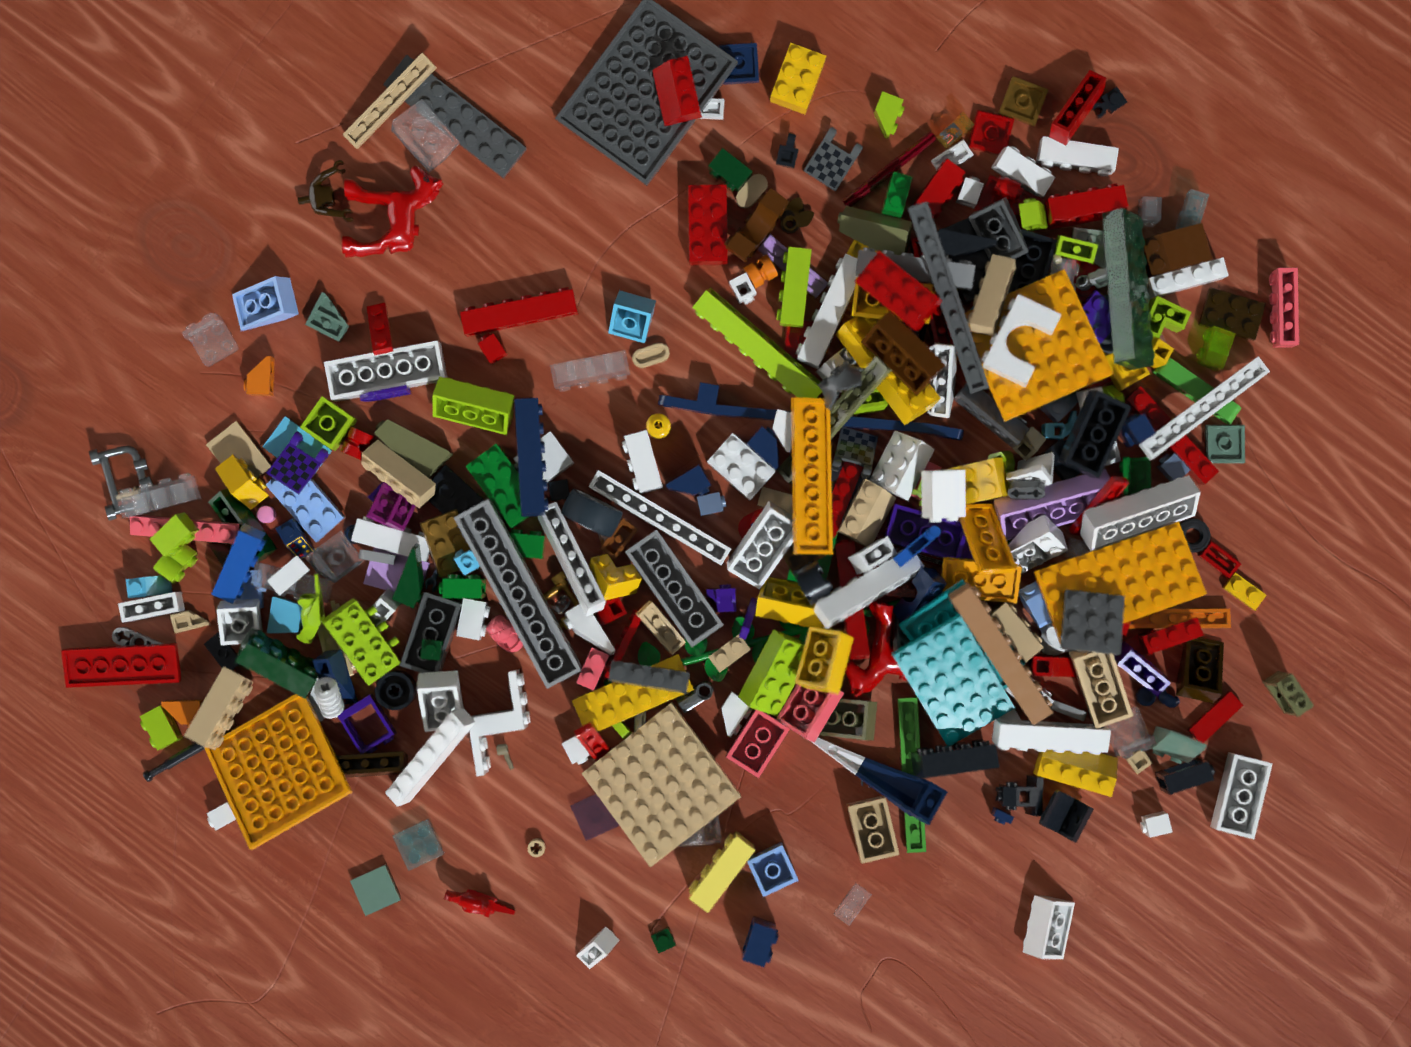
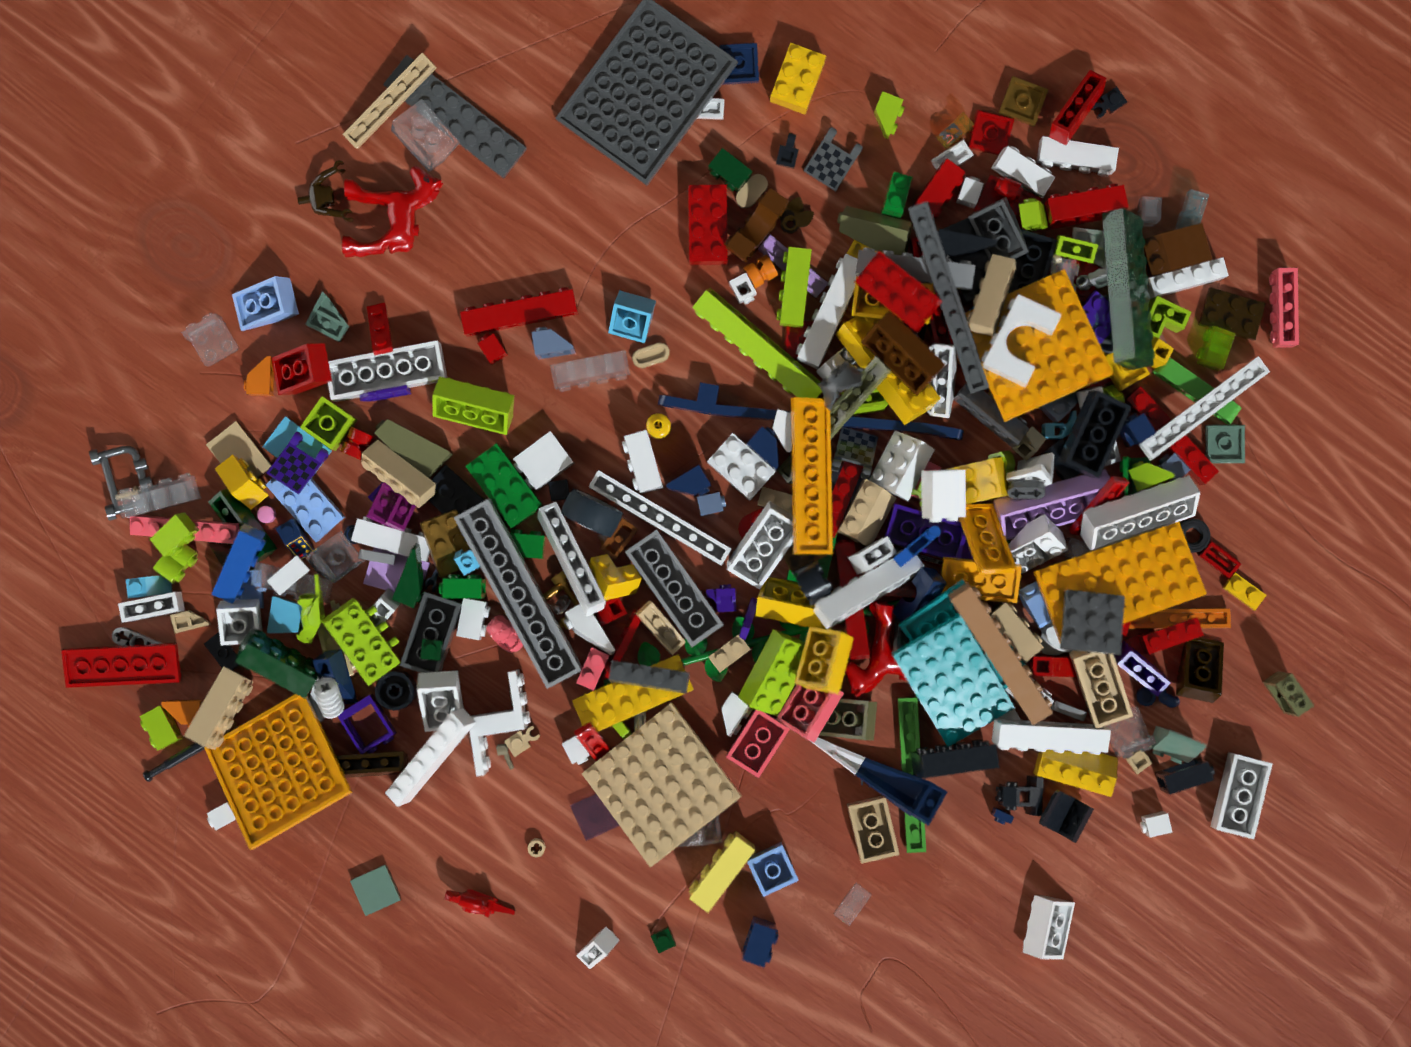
(301, 369): none -> red brick
(418, 844): clear light blue plate -> none
(519, 741): none -> tan plate
(529, 457): dark blue brick -> none
(550, 344): none -> sand blue slope
(676, 91): red slope -> none
(694, 697): dark grey piece -> none
(888, 170): dark red axle -> none
(1147, 475): none -> lime slope
(1215, 717): red tile -> none

